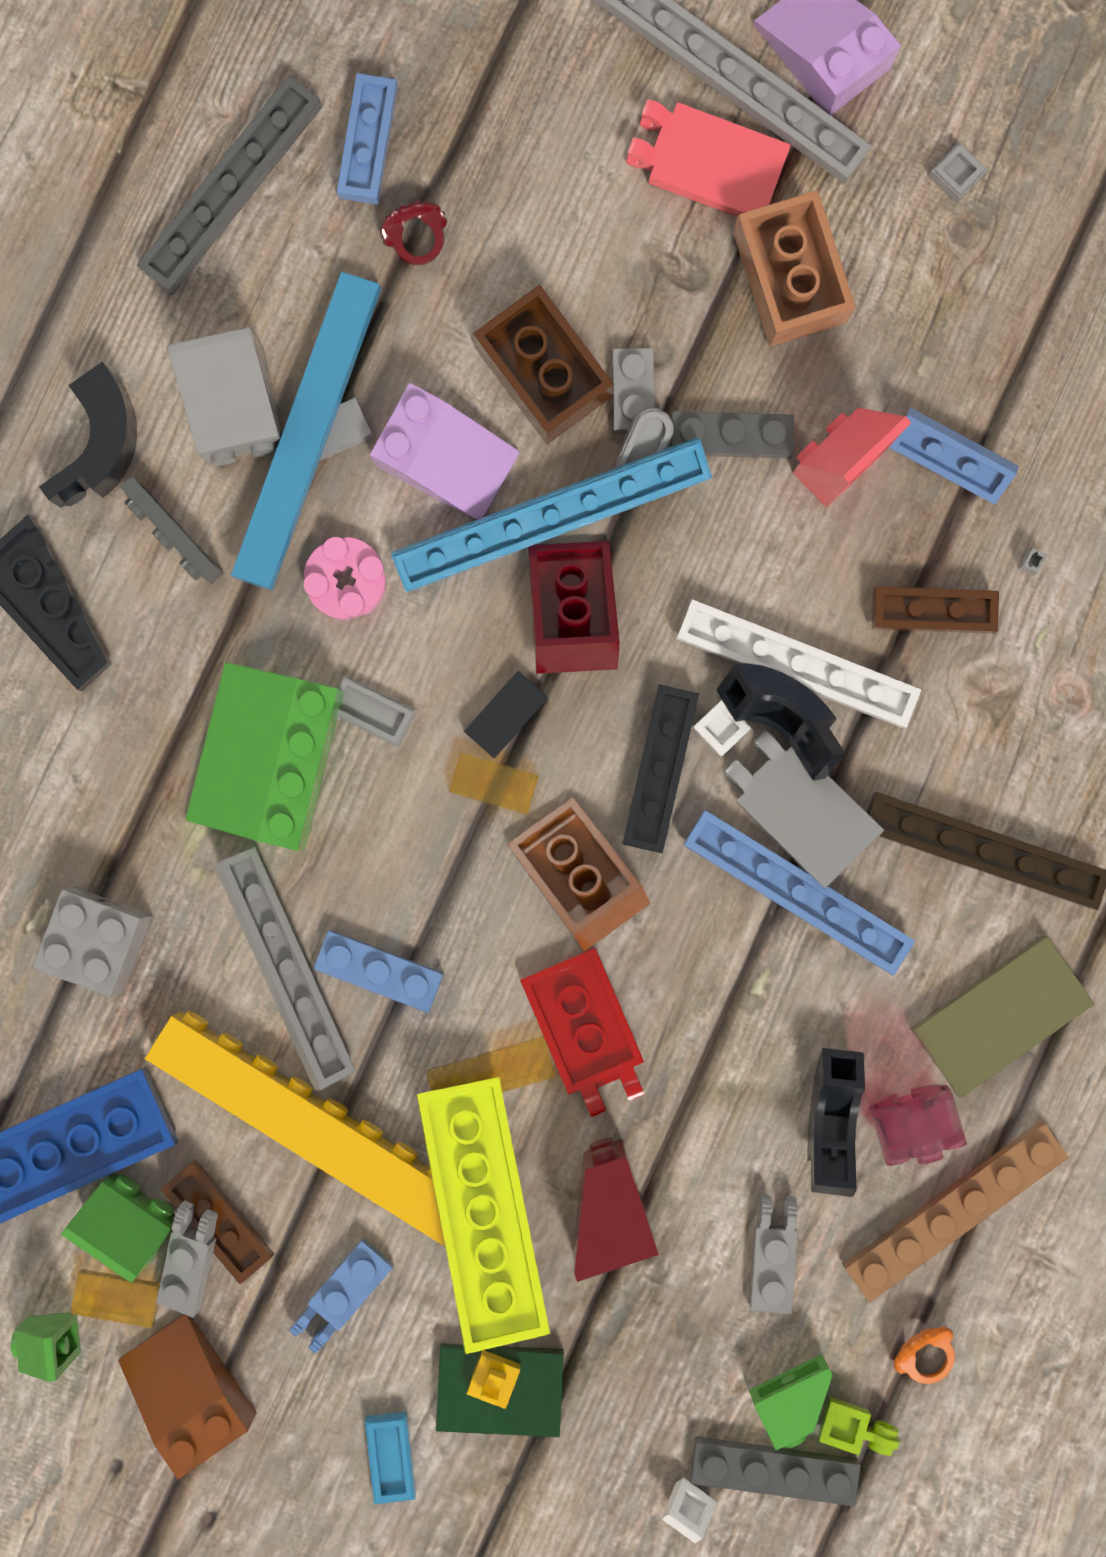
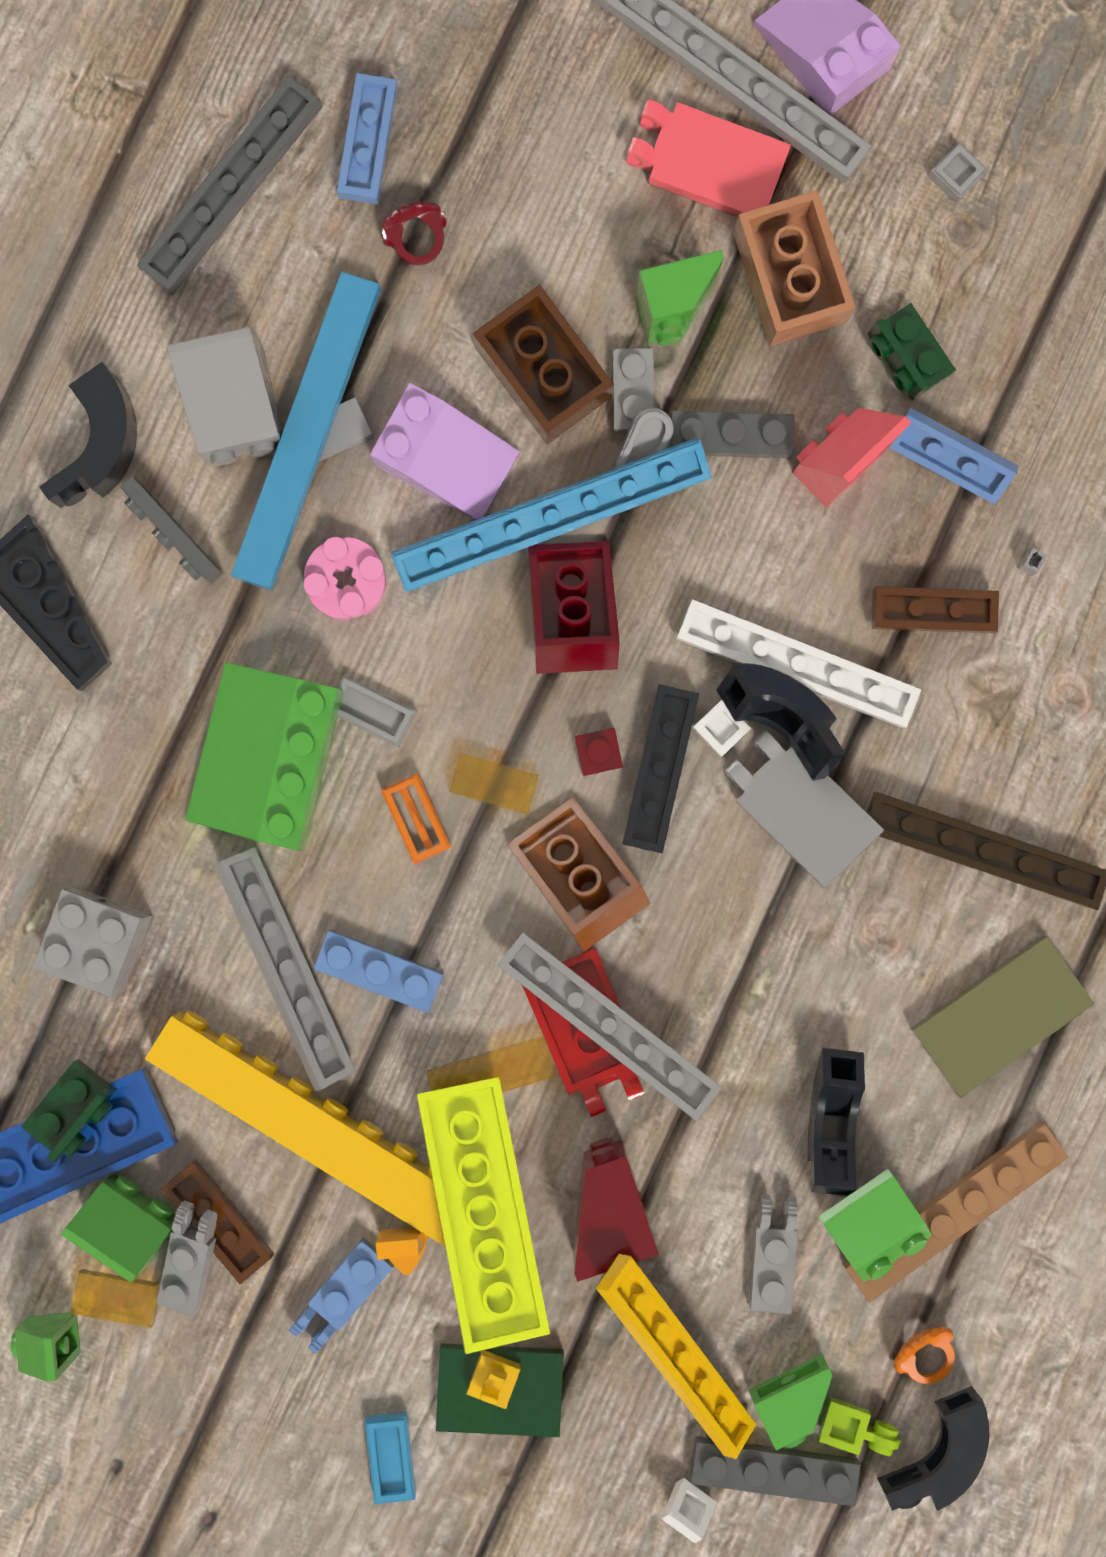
(68, 1110): none -> dark green bracket
(186, 1395): dark orange slope -> none
(402, 1247): none -> light orange tile
(431, 850): none -> orange tile
(506, 714): black tile -> none
(598, 751): none -> dark red plate
(610, 1026): none -> light grey plate
(674, 295): none -> bright green slope
(676, 1355): none -> yellow plate
(798, 892): medium blue plate -> none
(876, 1226): none -> bright green slope
(910, 352): none -> dark green bracket
(918, 1125): clear pink brick -> none
(953, 1460): none -> black arch

